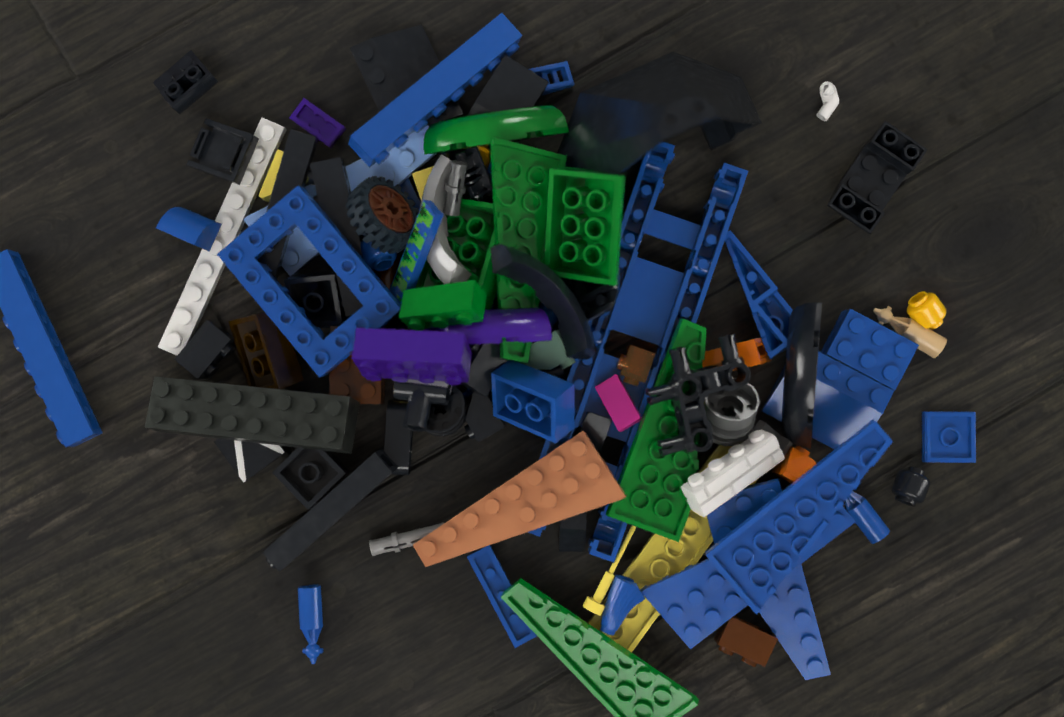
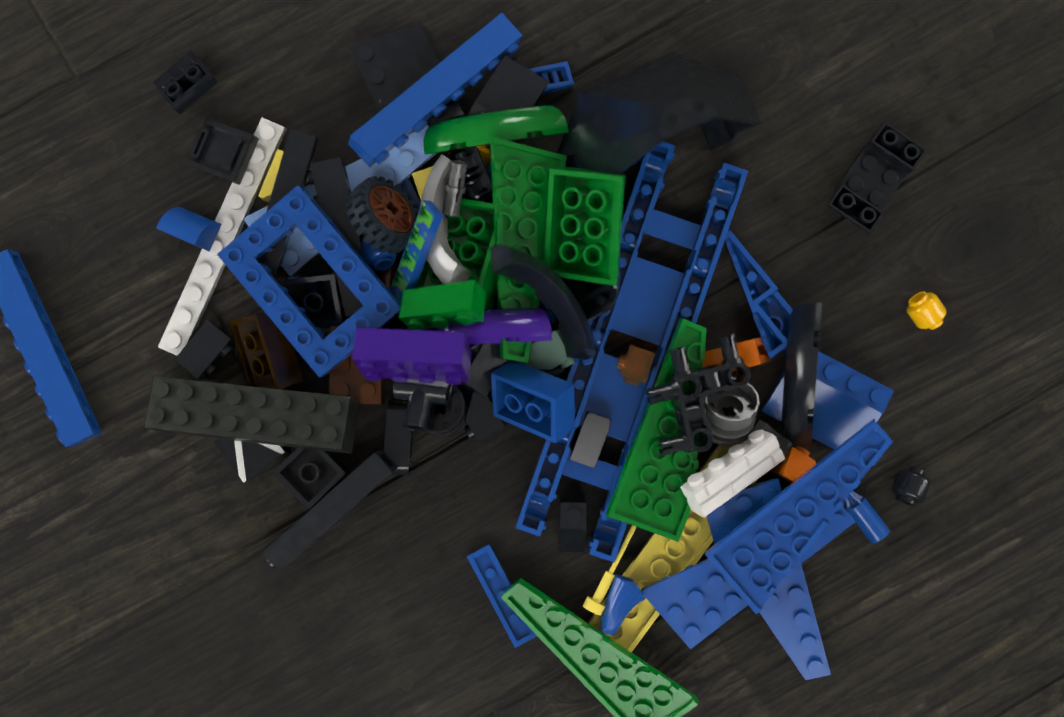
(311, 618): blue wheel -> none
(317, 123): dark purple plate -> none
(399, 541): light grey pin -> none
(548, 491): nougat wing -> none
(618, 403): dark pink tile -> none
(745, 640): reddish brown brick -> none
(829, 99): white arm -> none
(869, 348): blue brick -> none
(928, 340): tan wheel -> none
(949, 437): blue tile -> none

